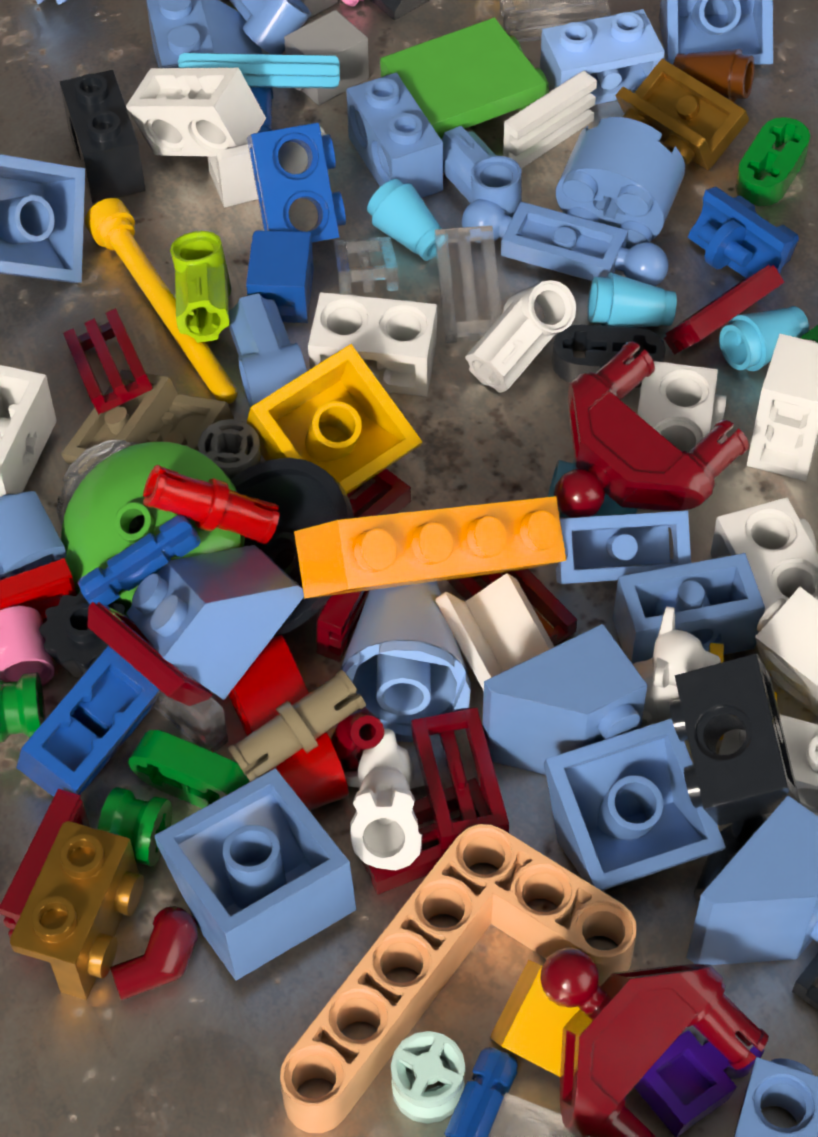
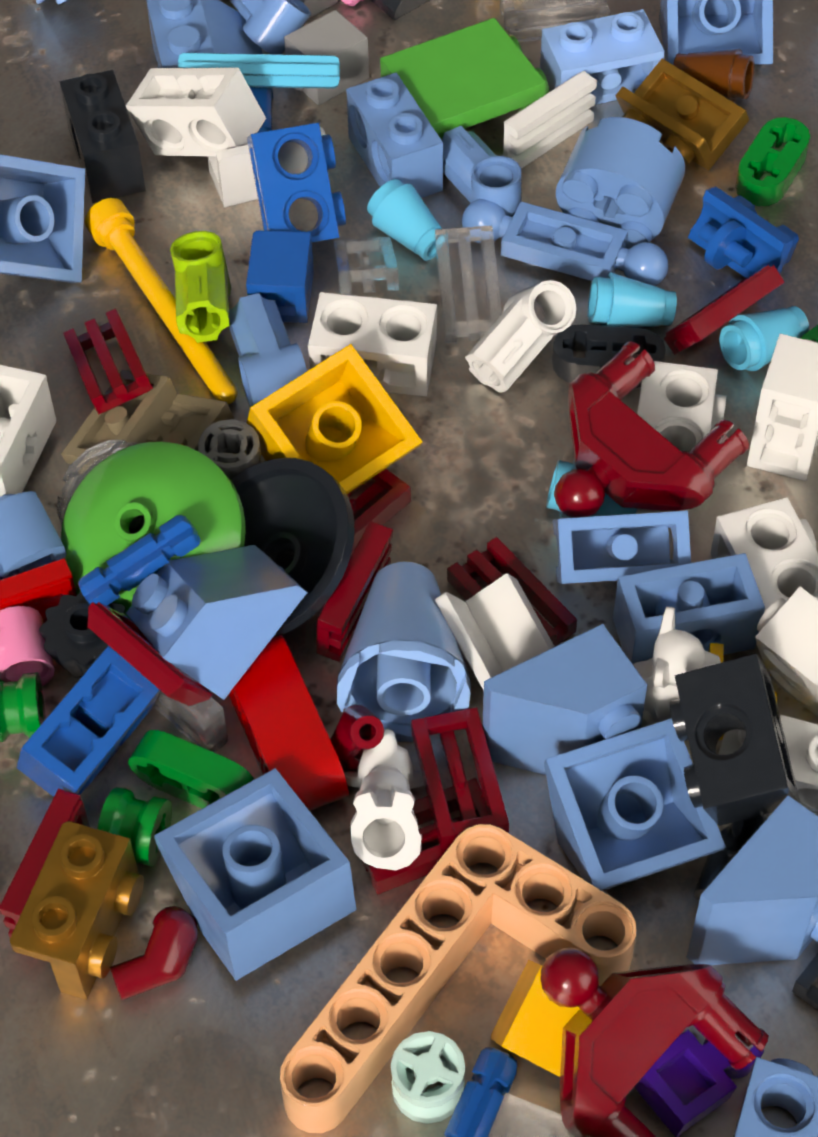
(211, 504): red pin -> none
(297, 726): dark tan pin -> none
(428, 546): light orange brick -> none

